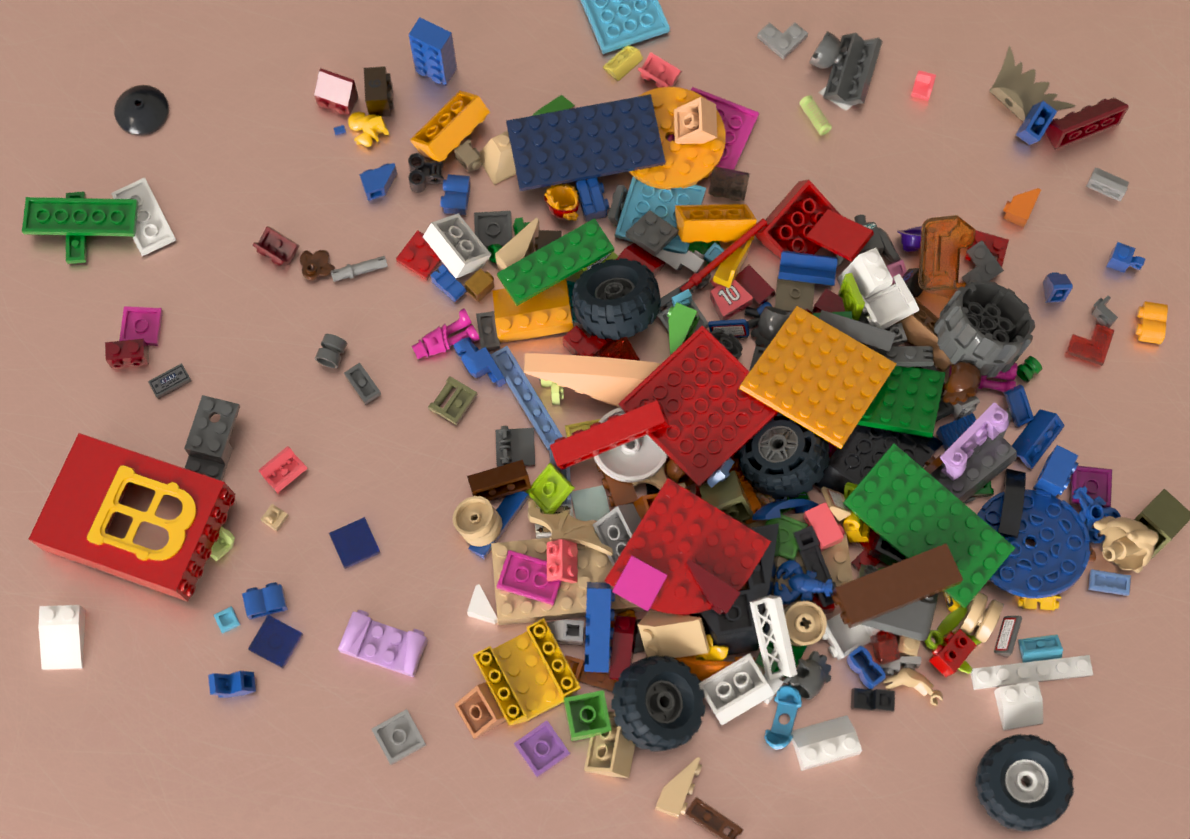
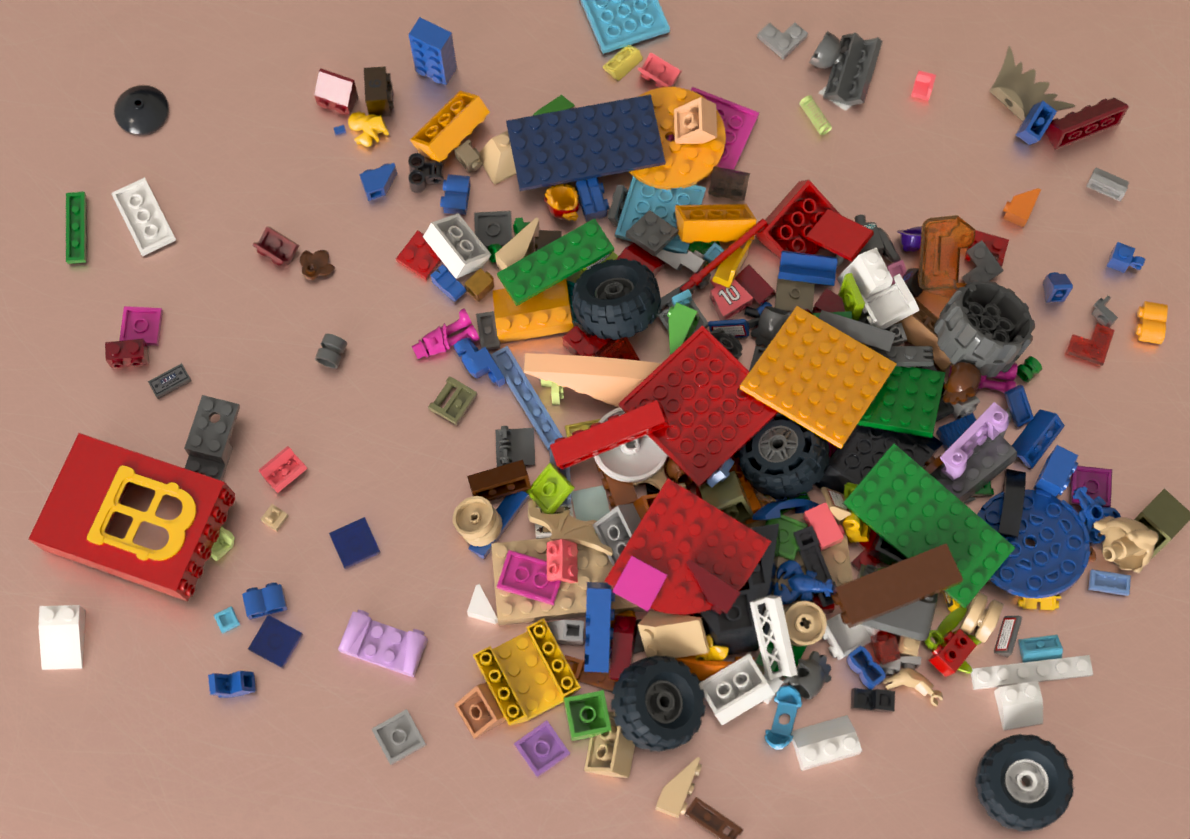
(80, 216): green plate -> none
(359, 268): light grey pin -> none
(362, 383): dark grey plate -> none

